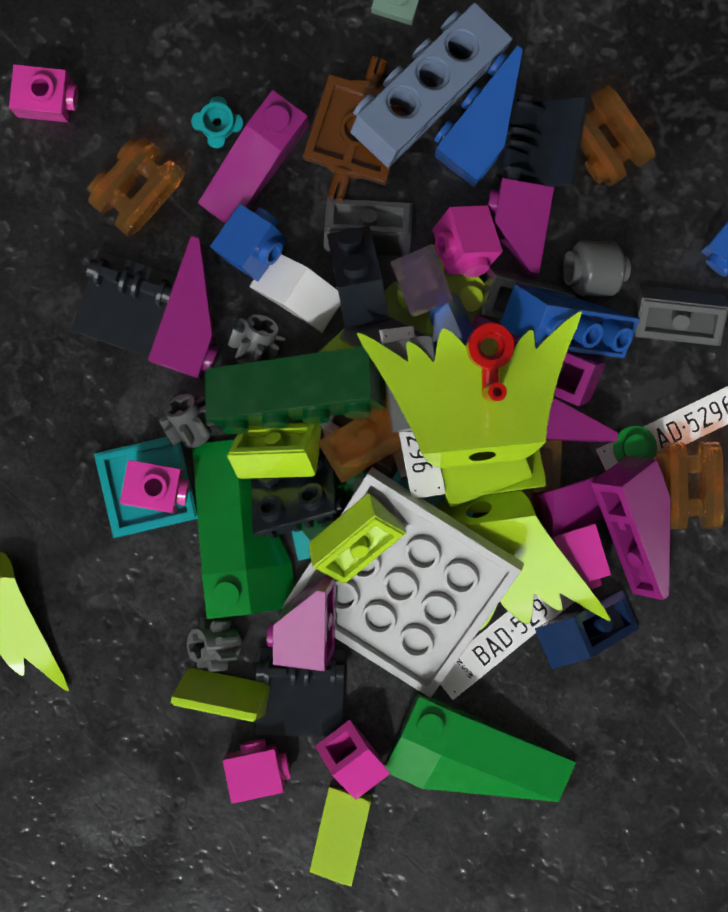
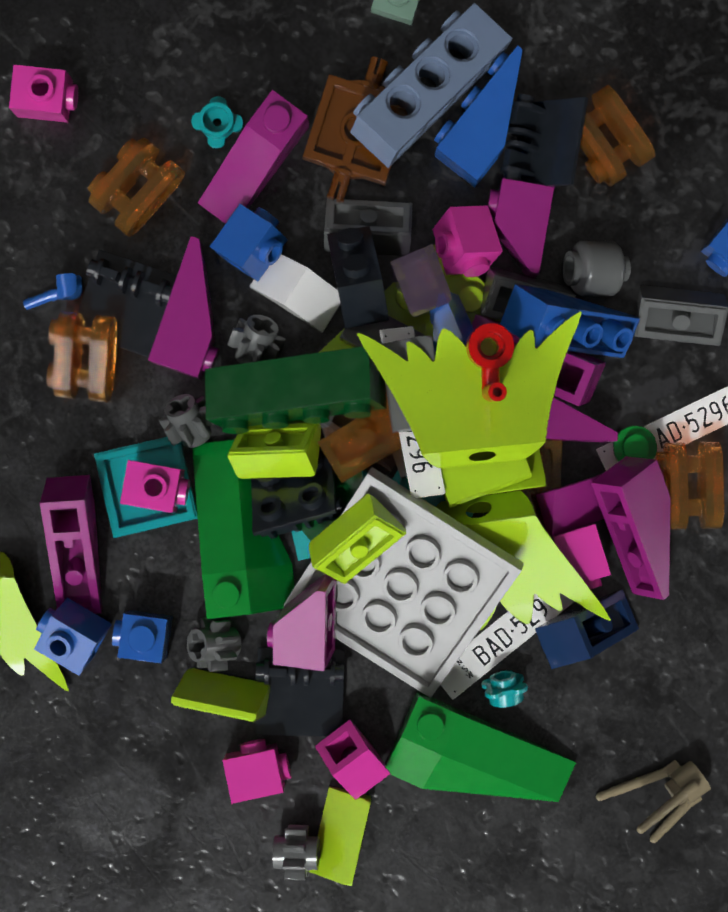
(66, 373): none -> clear orange brick
(68, 288): none -> blue hand
(71, 635): none -> blue brick
(72, 540): none -> magenta slope
(143, 636): none -> blue brick
(296, 852): none -> dark grey gear
(505, 689): none -> teal plate
(685, 787): none -> dark tan plant

